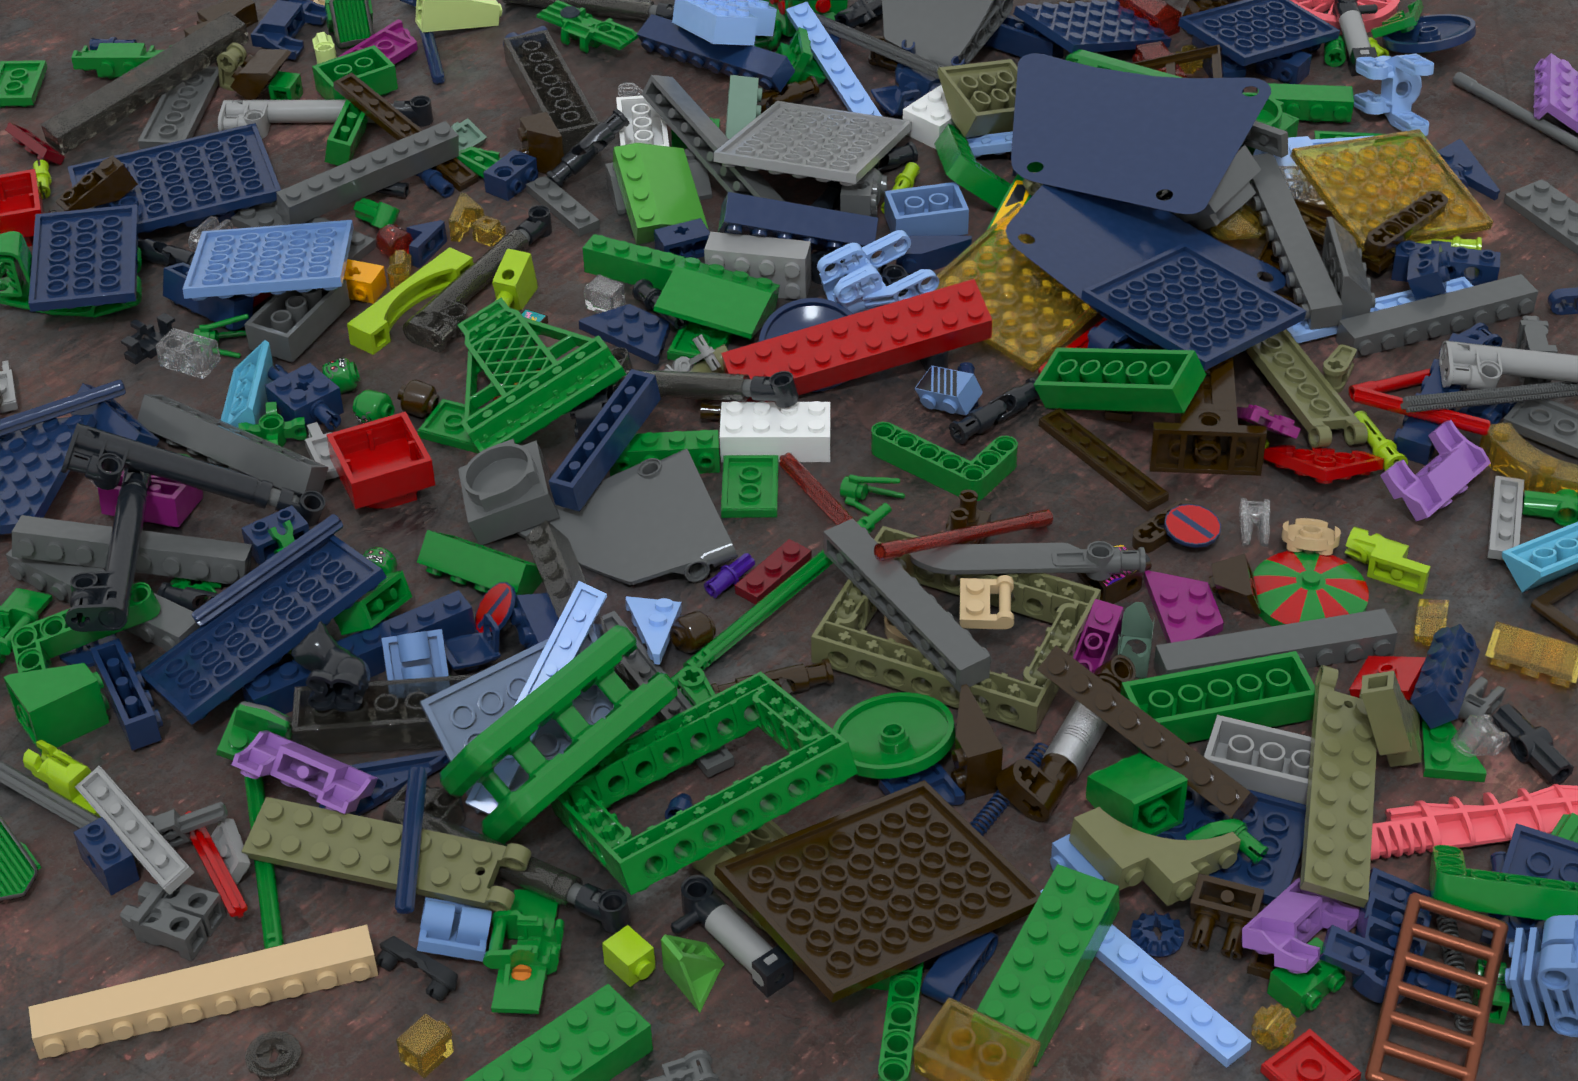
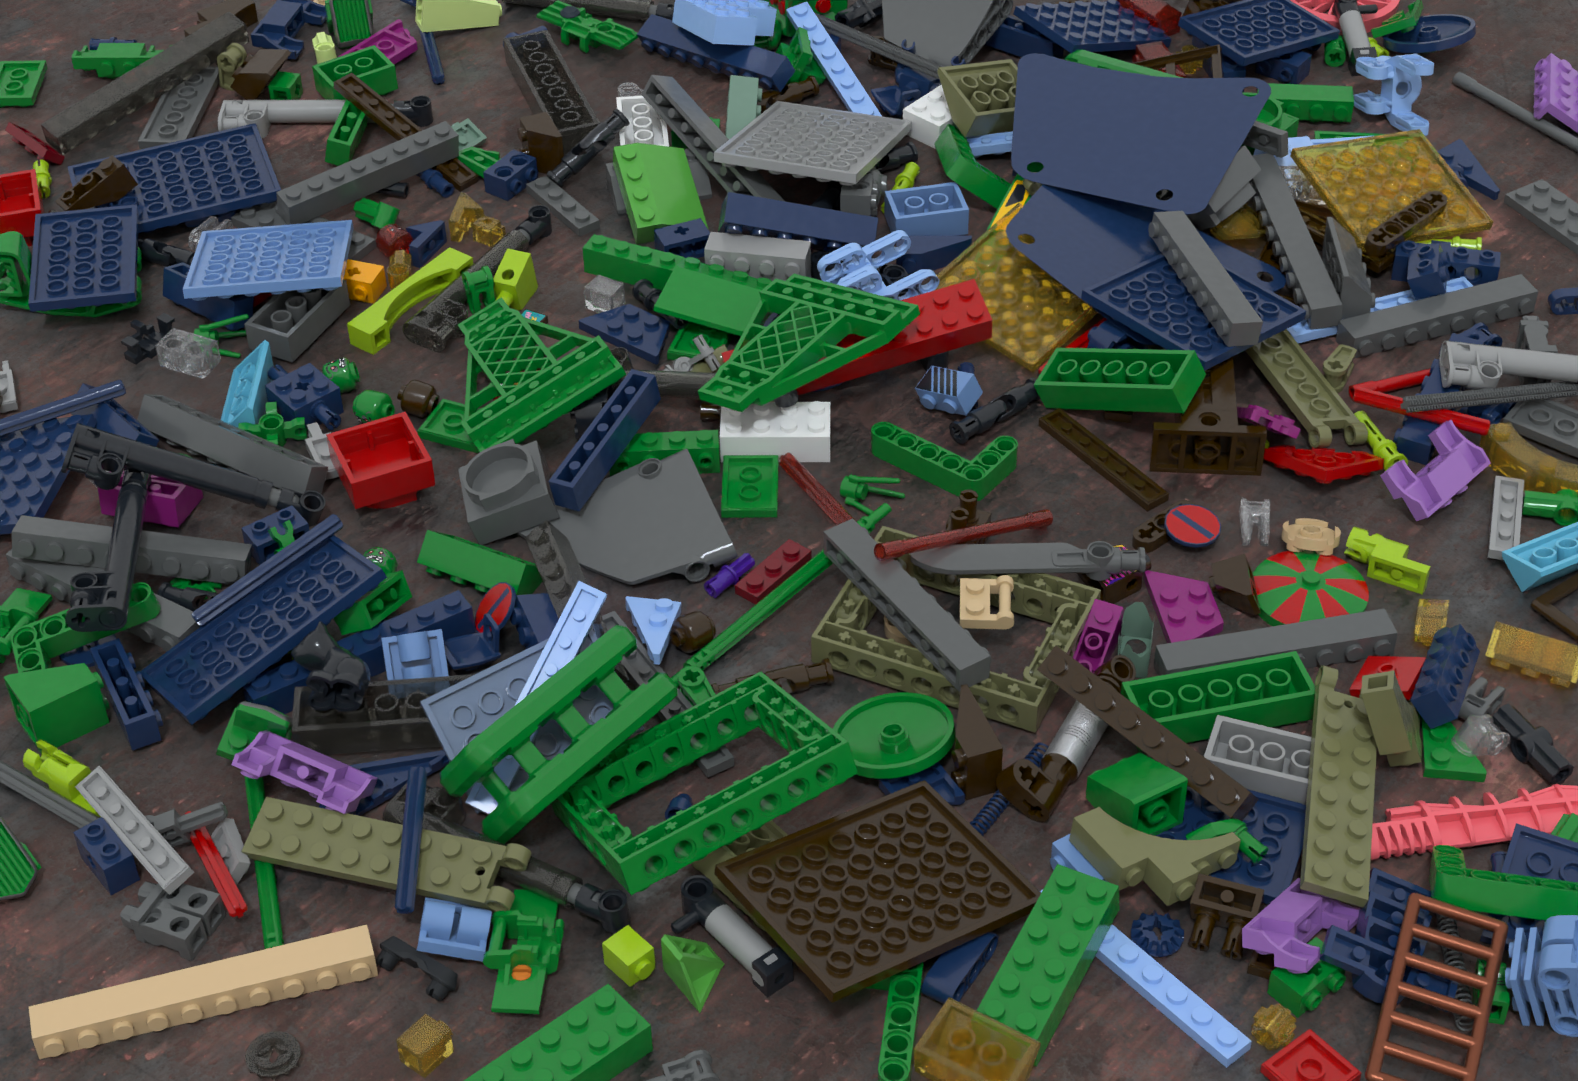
(476, 283): none -> green piece
(811, 323): none -> green wing
(1205, 279): none -> dark grey brick

